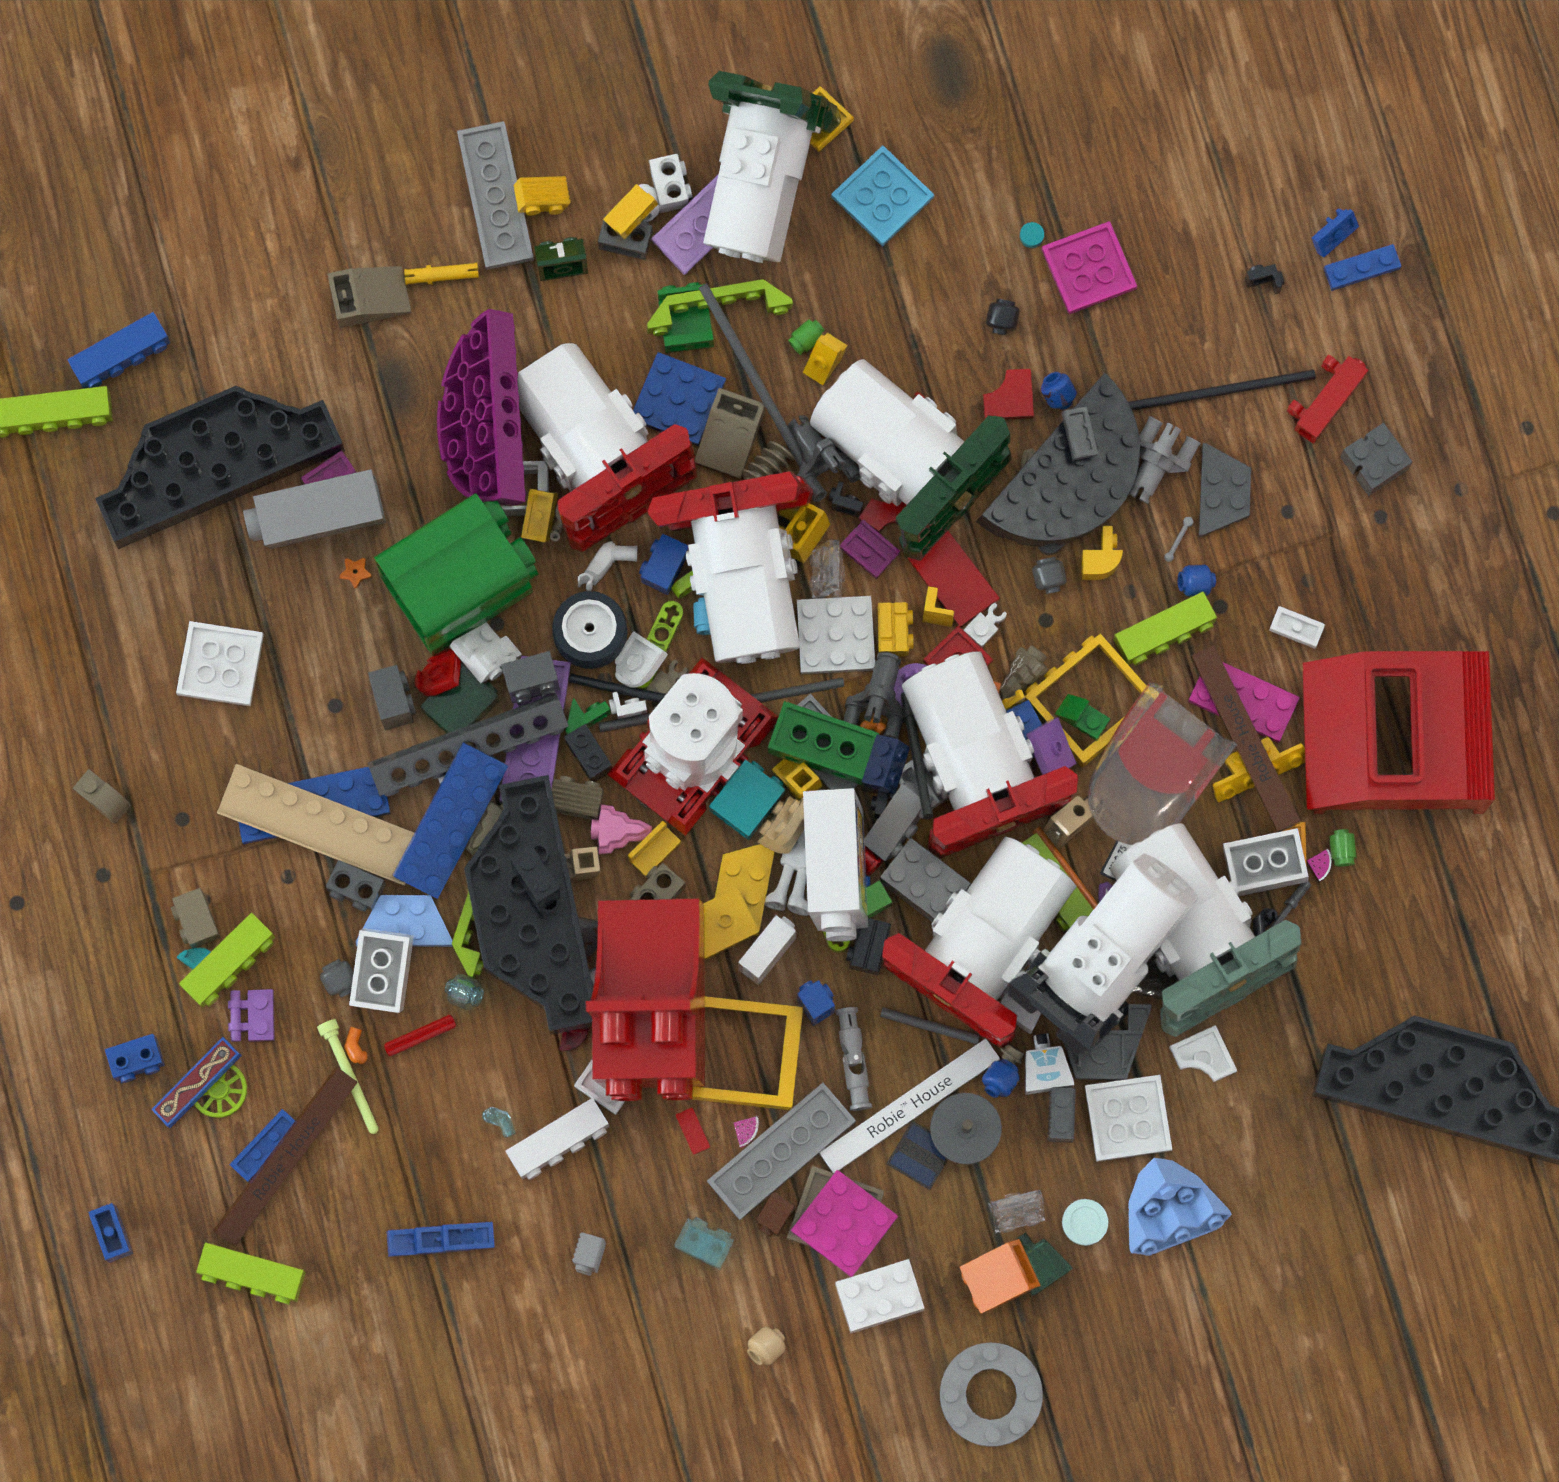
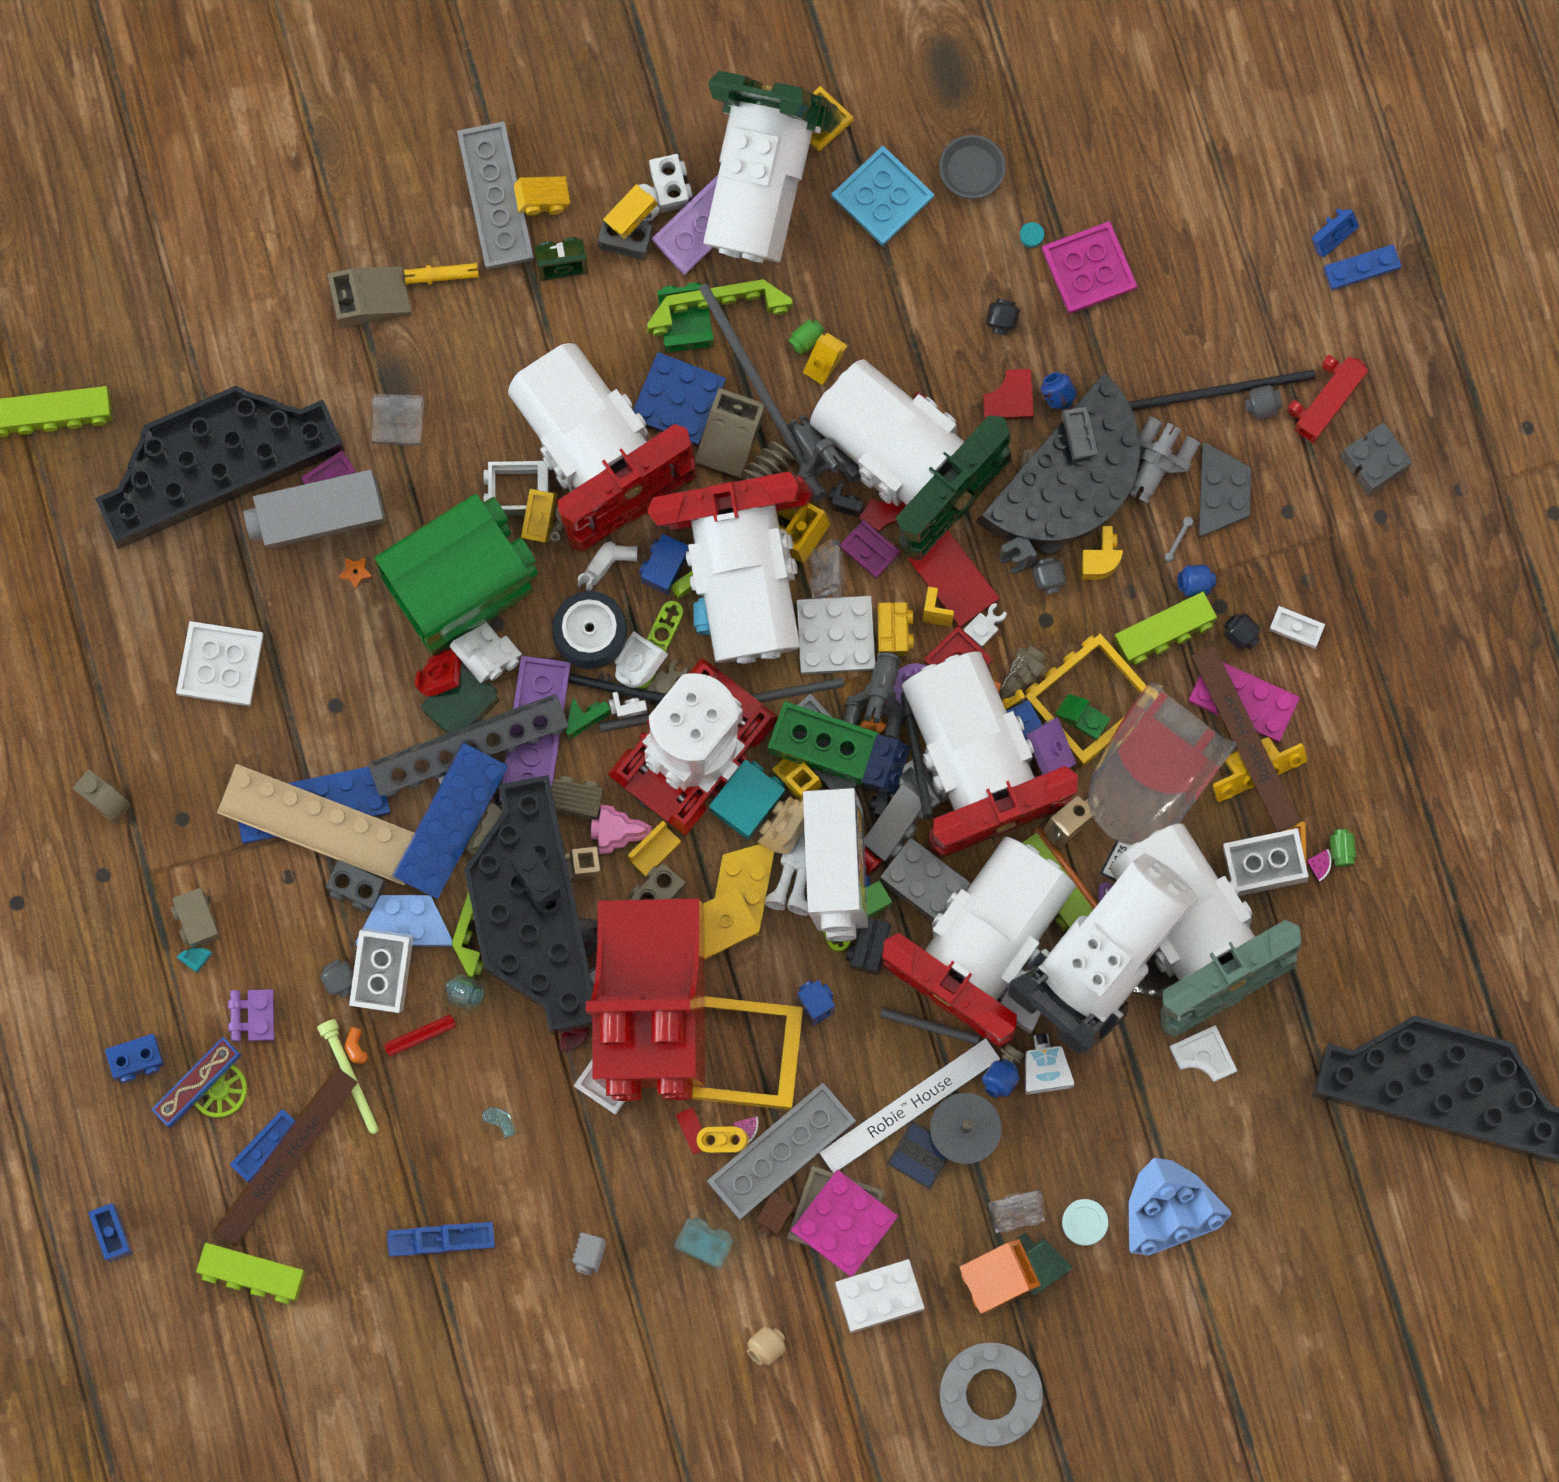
(119, 351): blue brick -> none
(227, 961): lime brick -> none
(391, 698): dark grey brick -> none
(397, 419): none -> clear plate
(481, 413): magenta brick -> none
(530, 678): dark grey brick -> none
(557, 1139): white brick -> none
(588, 753): black brick -> none
(723, 1139): none -> yellow plate
(767, 949): white brick -> none
(851, 1044): light grey piece -> none
(972, 167): none -> dark grey piece
(1020, 552): none -> dark grey hinge
(1061, 1115): dark grey brick -> none
(1114, 1054): dark grey wing -> none
(1128, 1118): white plate -> none
(1242, 631): none -> black head
(1260, 275): black bracket -> none
(1263, 920): black arm -> none
(1264, 402): none -> dark grey head
(1292, 902): dark grey piece -> none
(1447, 732): red panel -> none

